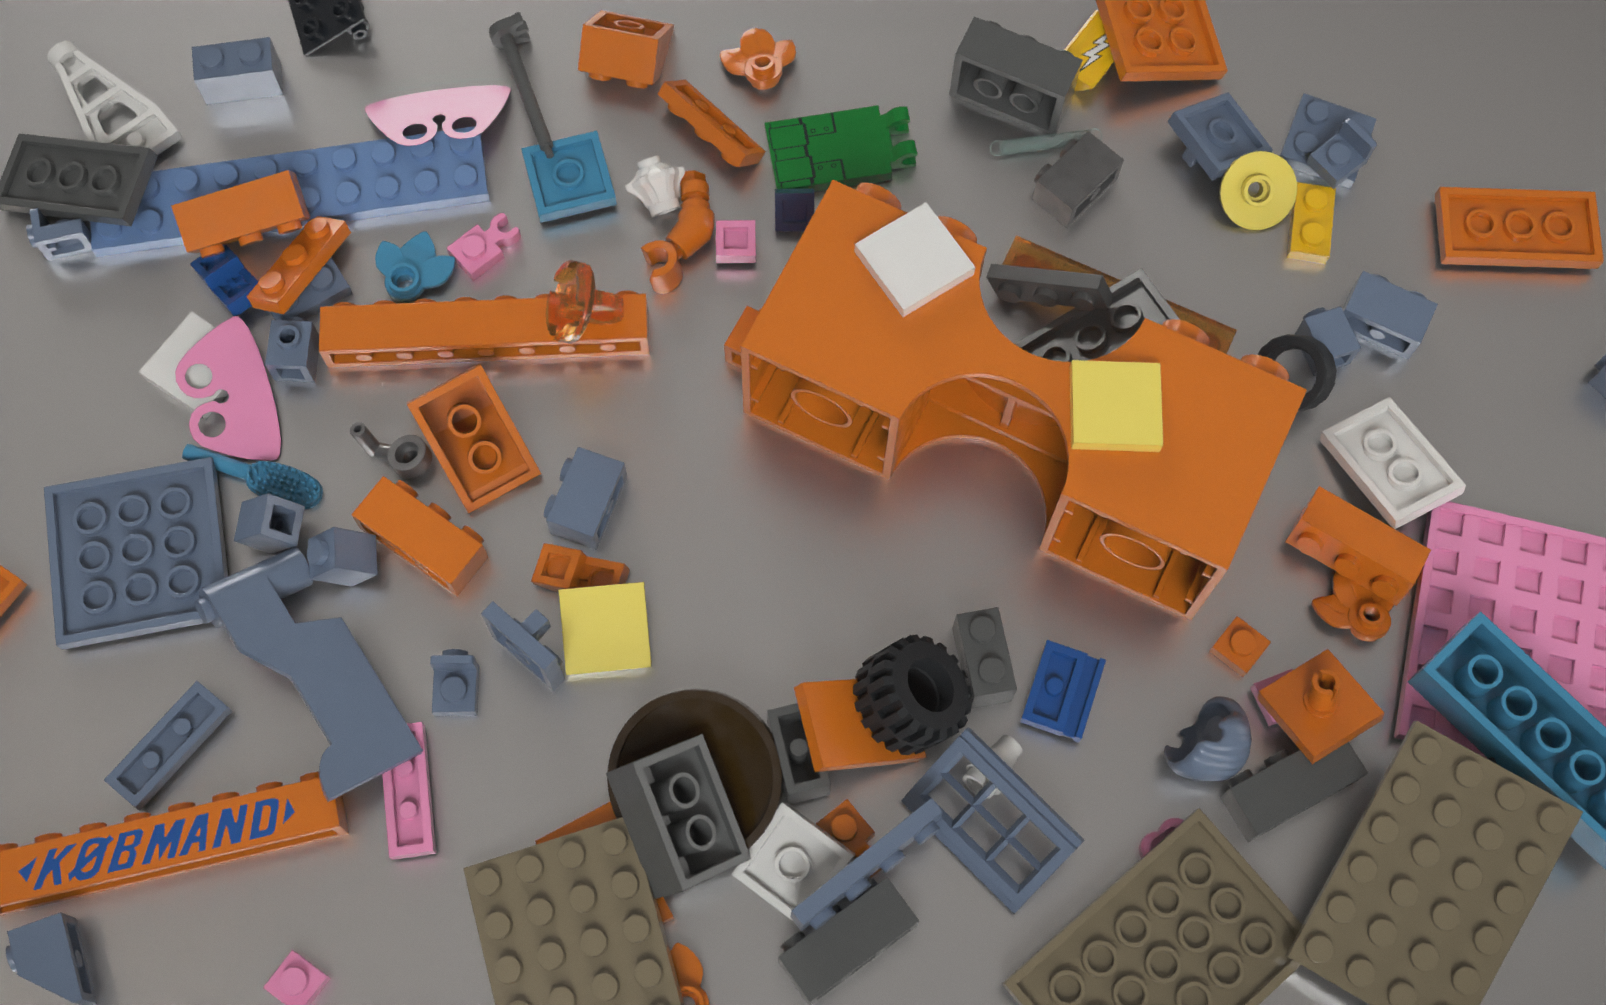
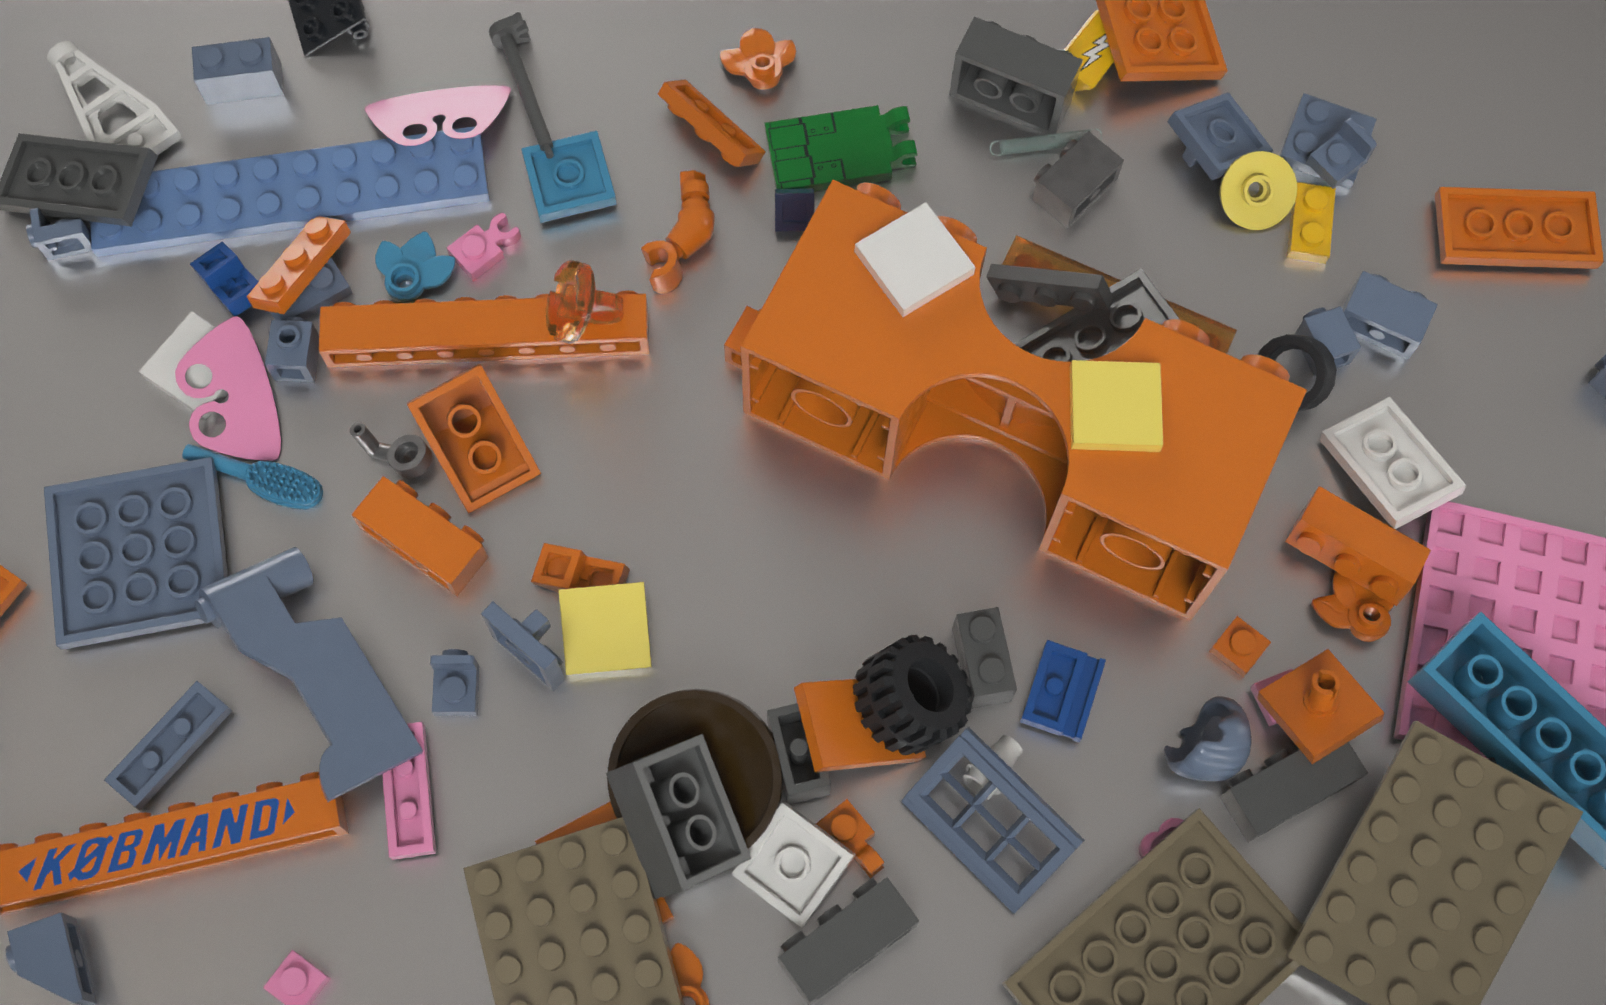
(241, 214): orange brick -> none
(269, 523): sand blue brick -> none
(342, 556): sand blue brick -> none
(585, 498): sand blue brick -> none
(624, 48): orange slope -> none
(657, 185): white rock -> none
(735, 241): bright pink plate -> none
(853, 878): sand blue plate -> none

